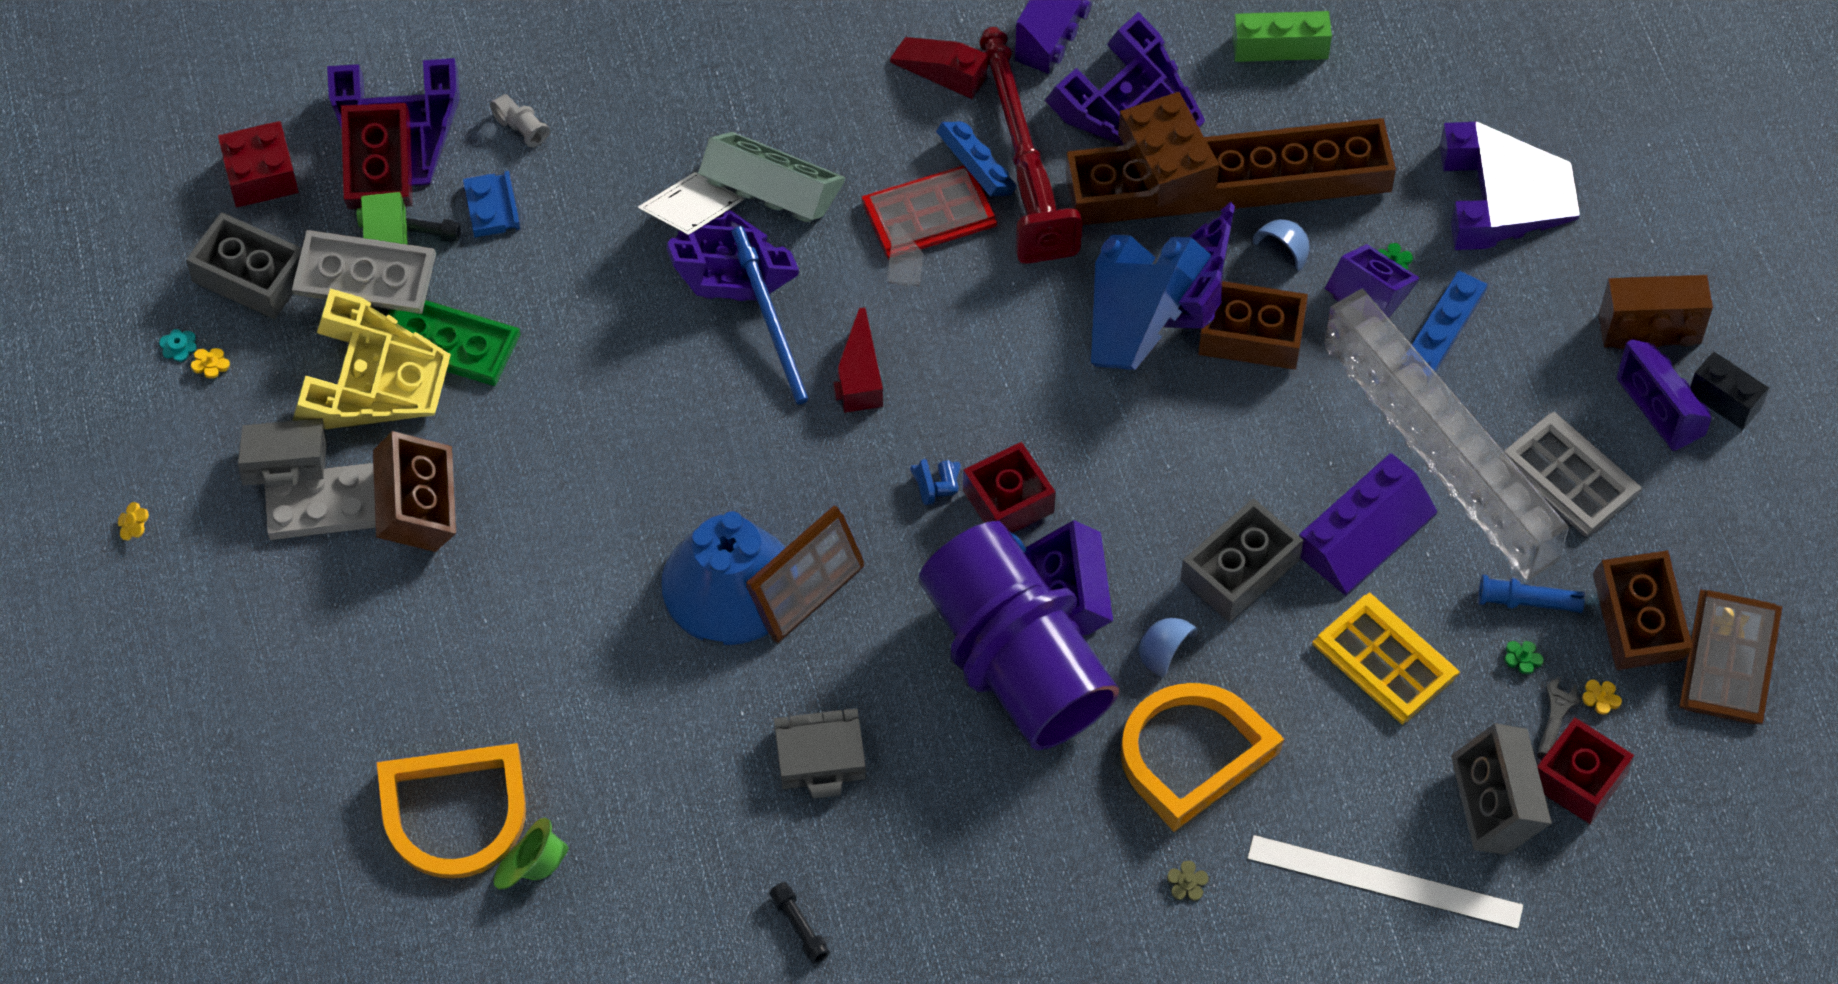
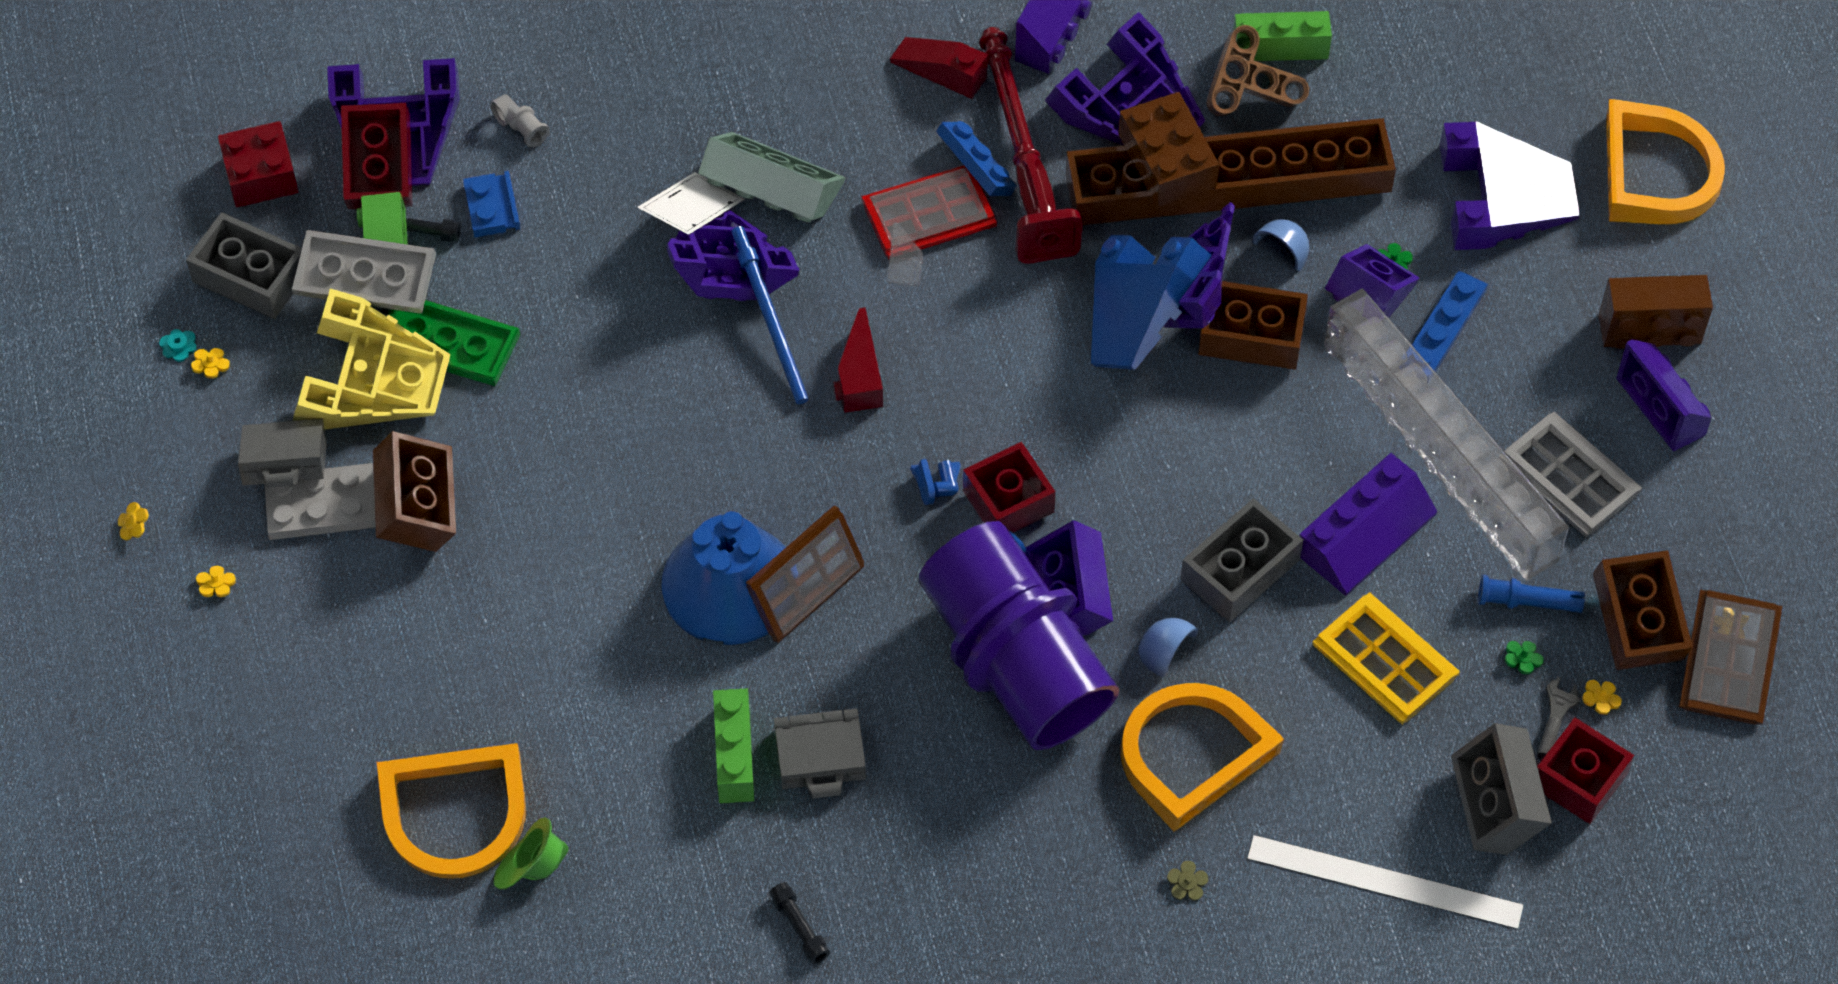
(215, 582): none -> yellow plant
(733, 745): none -> bright green brick
(1248, 71): none -> medium nougat beam
(1648, 209): none -> light orange window
(1728, 390): black brick -> none

